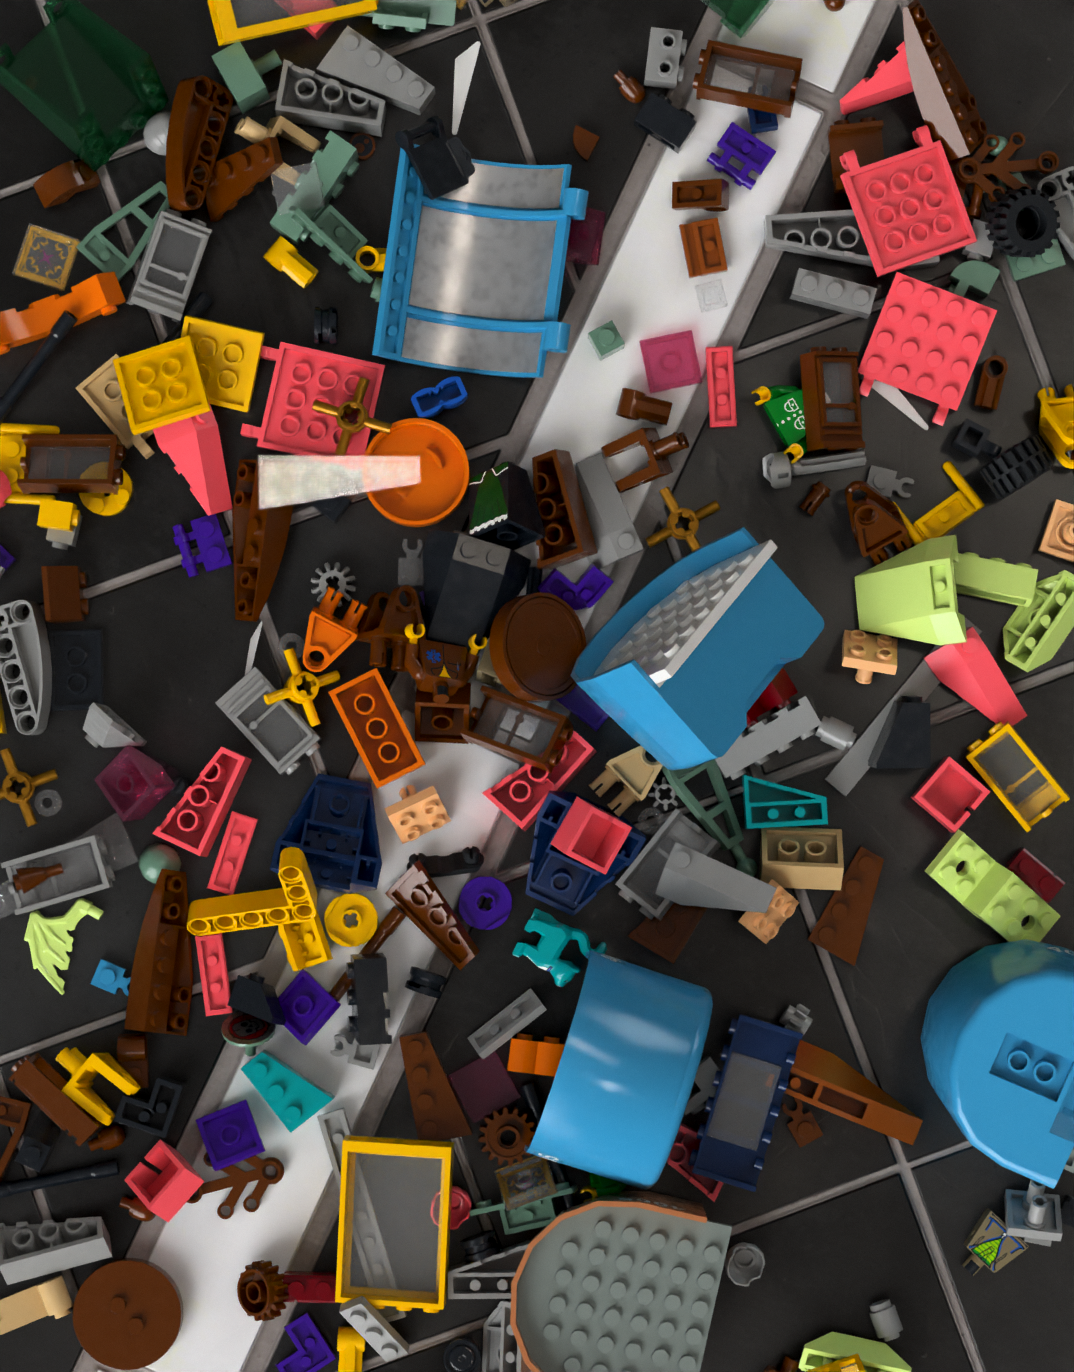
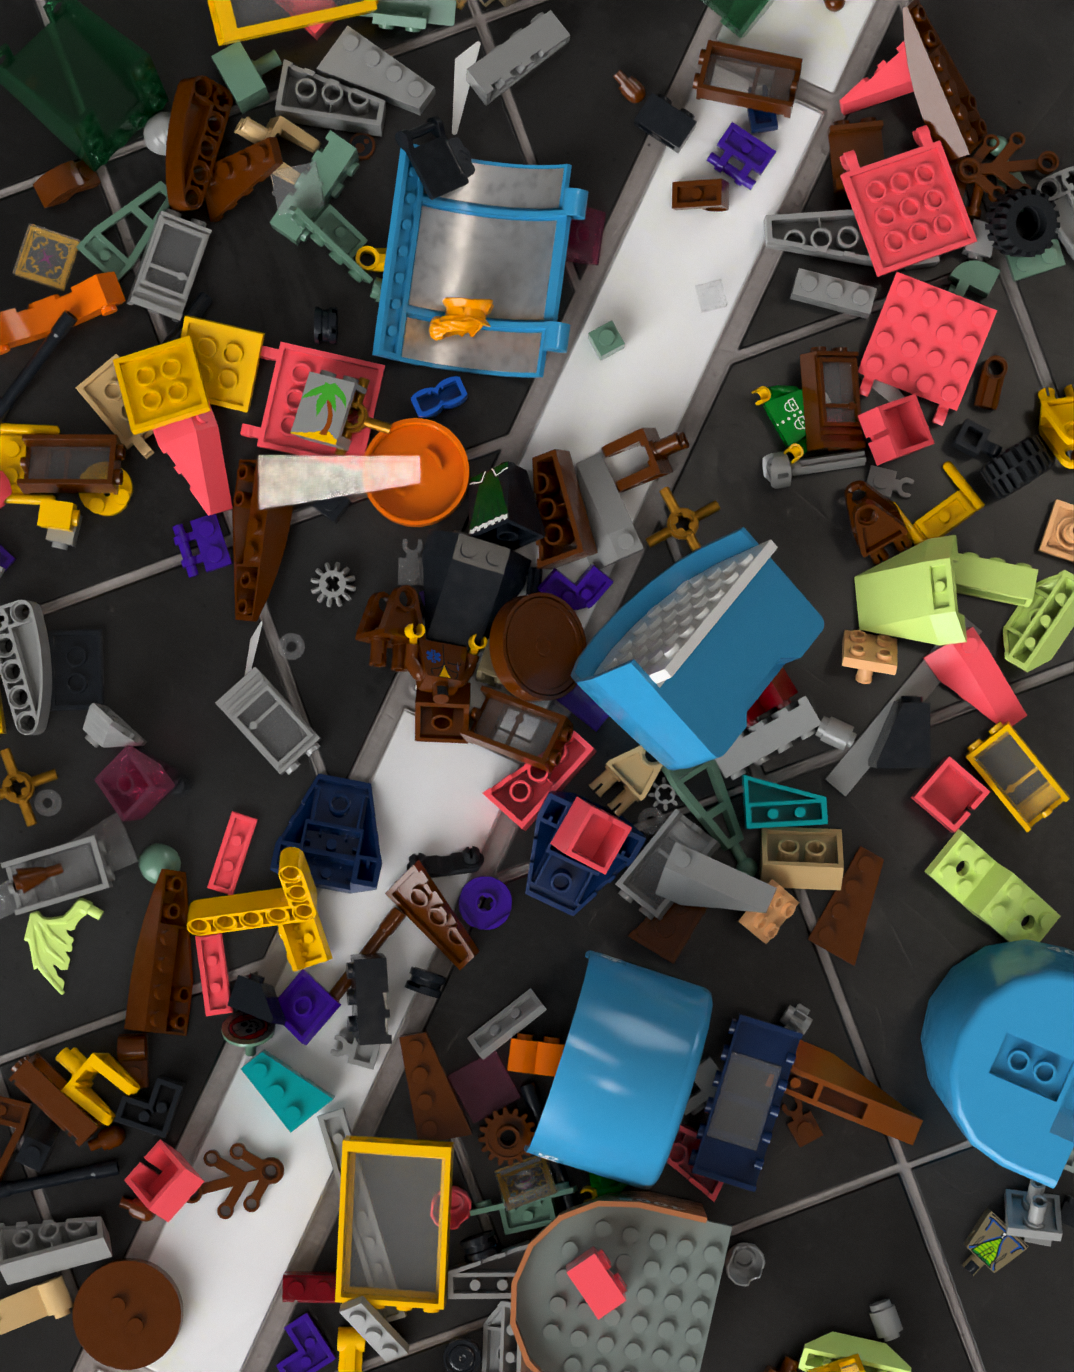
(64, 594): reddish brown slope -> none
(111, 977): dark azure plate -> none
(203, 808): coral wedge -> none
(230, 1135): dark purple plate -> none
(262, 1290): reddish brown gear -> none
(286, 258): yellow piece -> none
(310, 683): yellow bar -> none
(325, 409): none -> light grey panel
(329, 633): orange piece -> none
(350, 904): yellow plate -> none
(377, 728): orange brick -> none
(417, 813): light nougat plate -> none
(461, 317): none -> light orange piece
(517, 56): none -> light grey wedge
(551, 944): teal animal -> none
(584, 142): reddish brown tile -> none
(596, 1282): none -> coral piece
(637, 406): reddish brown piece -> none
(664, 58): light grey brick -> none
(670, 361): clear pink tile -> none
(703, 247): dark orange plate -> none
(721, 386): coral tile -> none
(815, 497): reddish brown pin -> none
(896, 429): none -> coral piece
(1035, 874): dark red brick -> none

